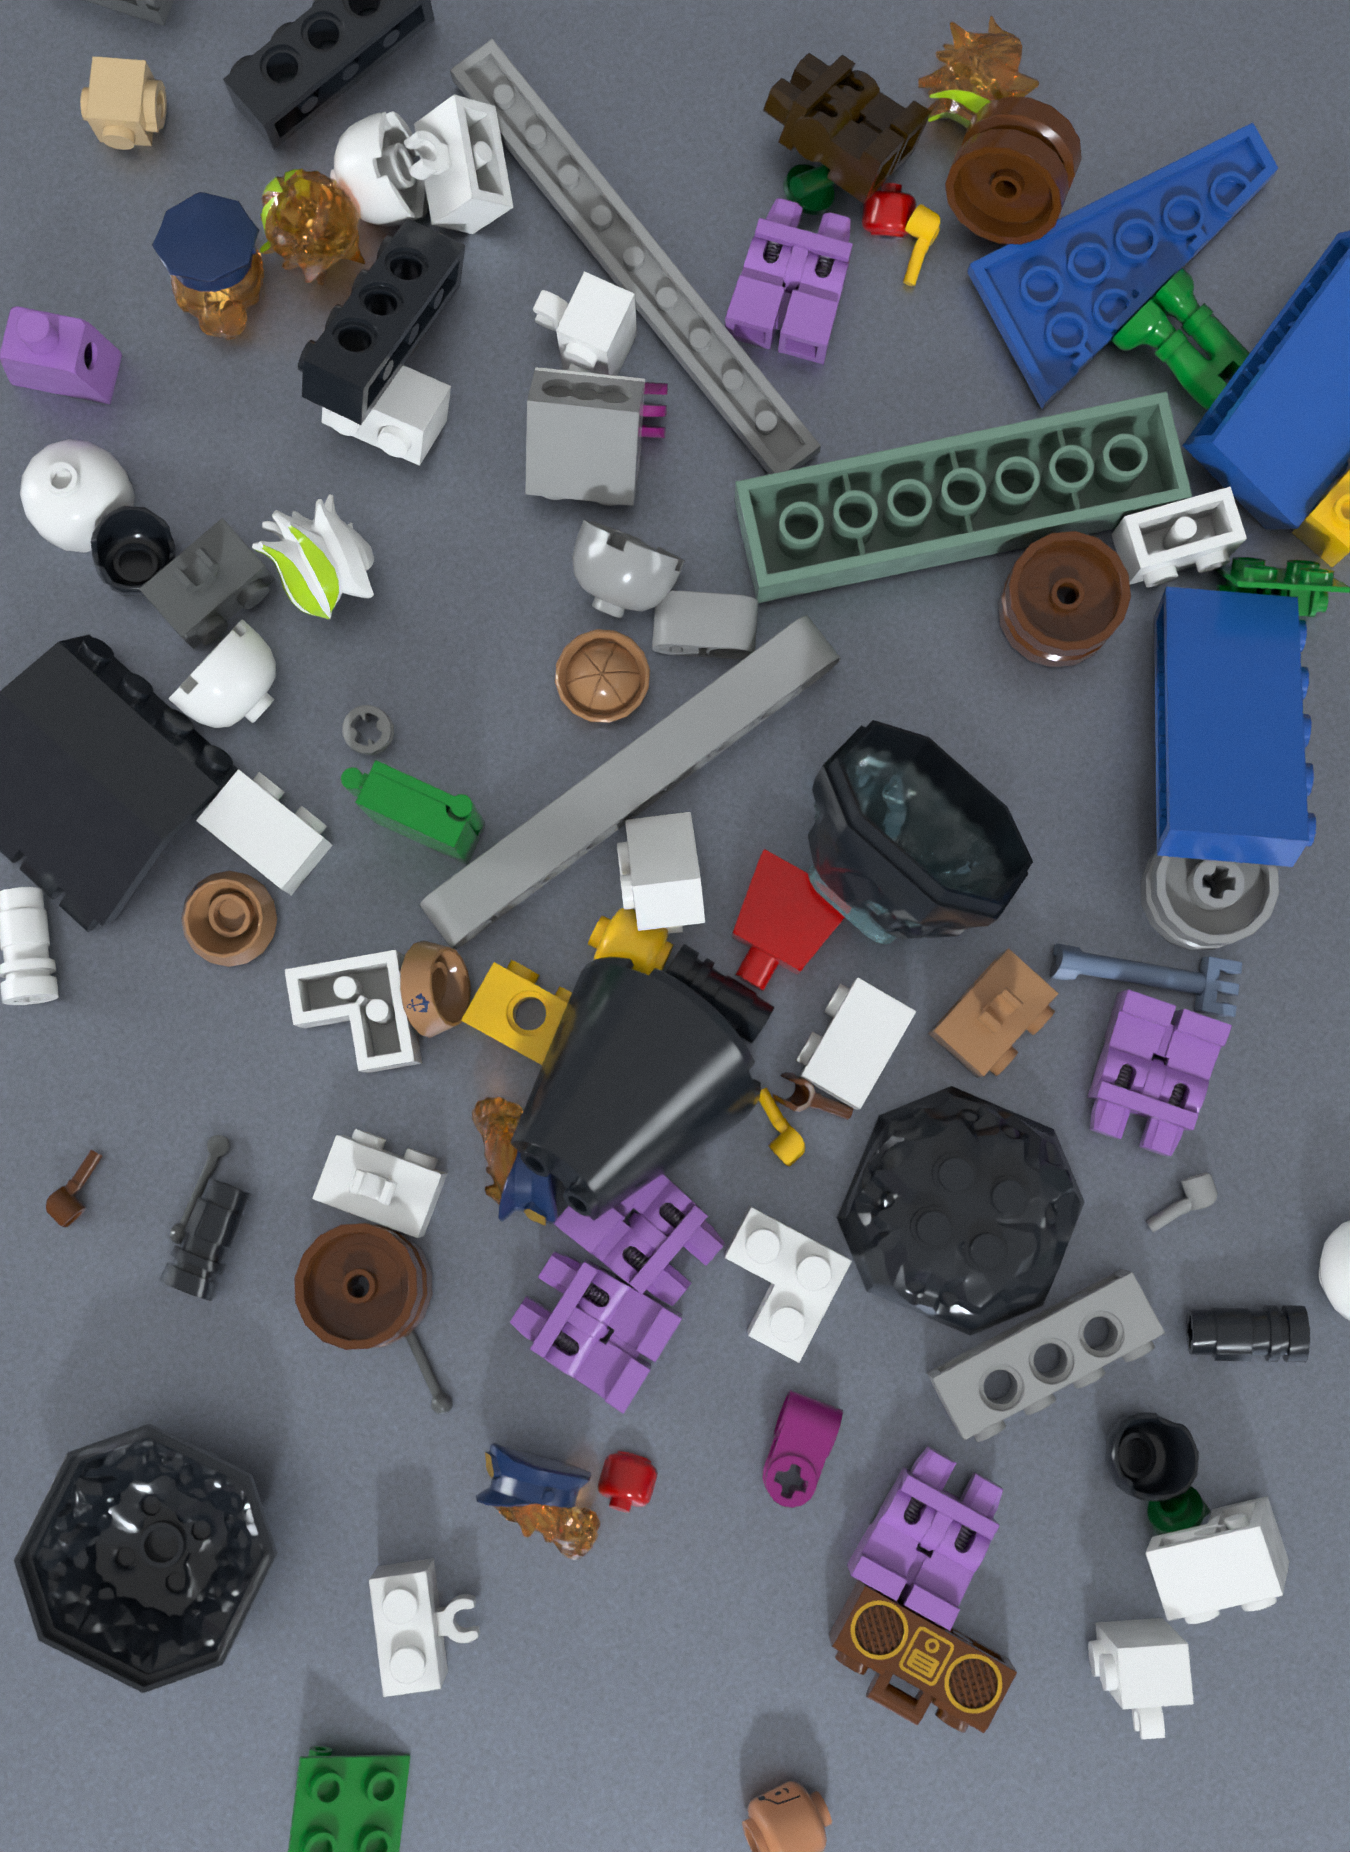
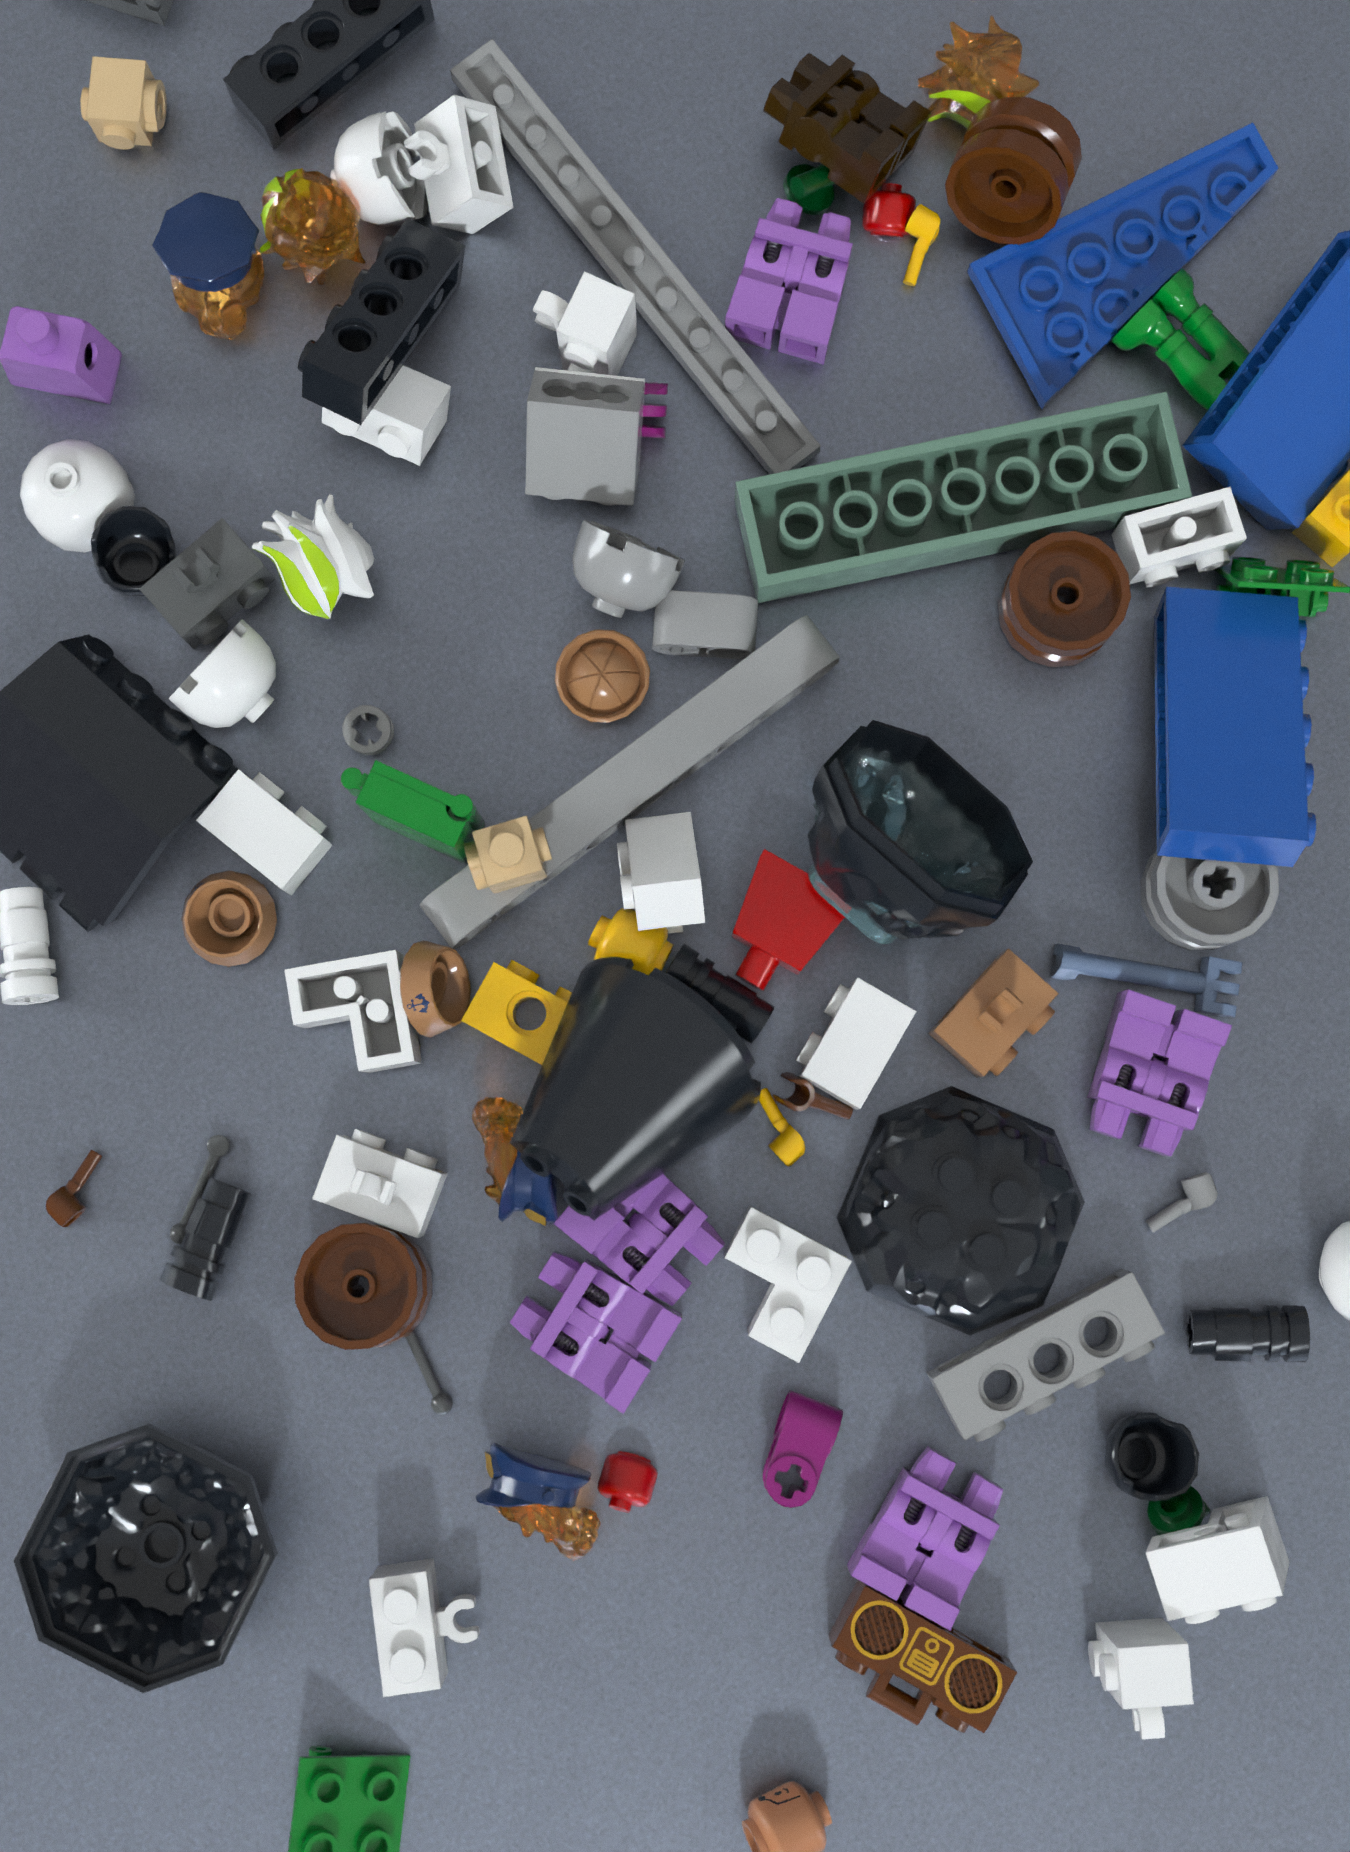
(507, 855): none -> tan brick

